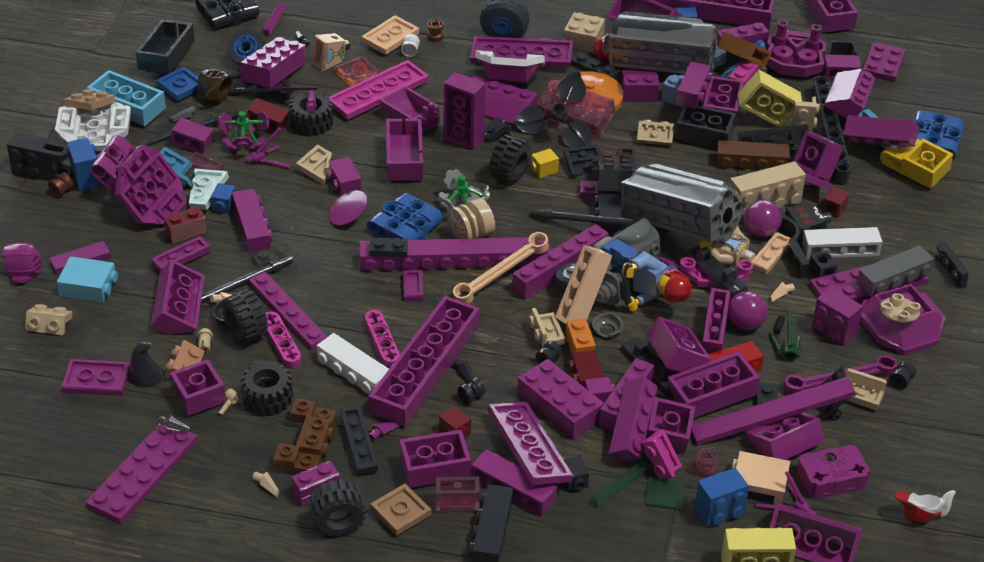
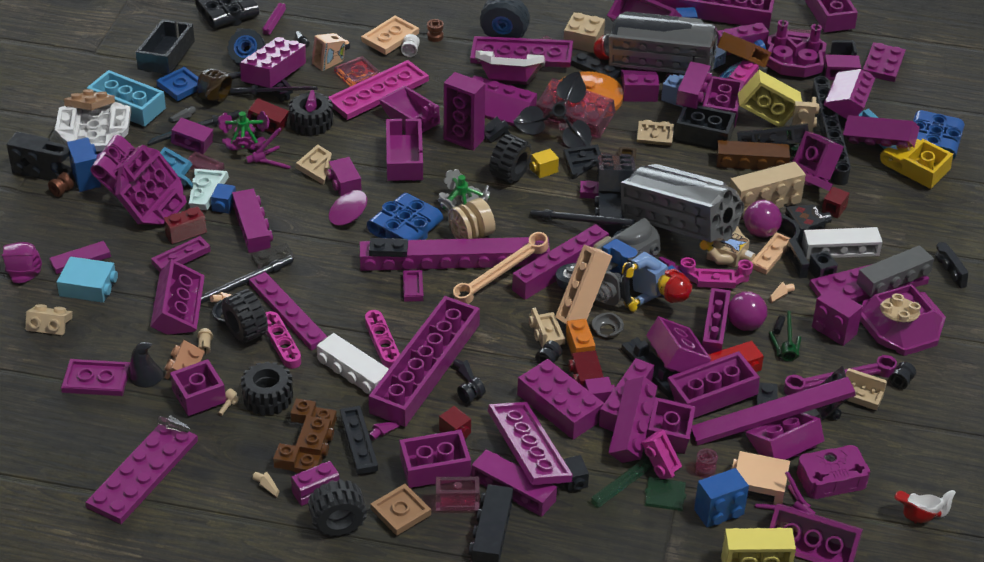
(716, 271): black hinge -> none

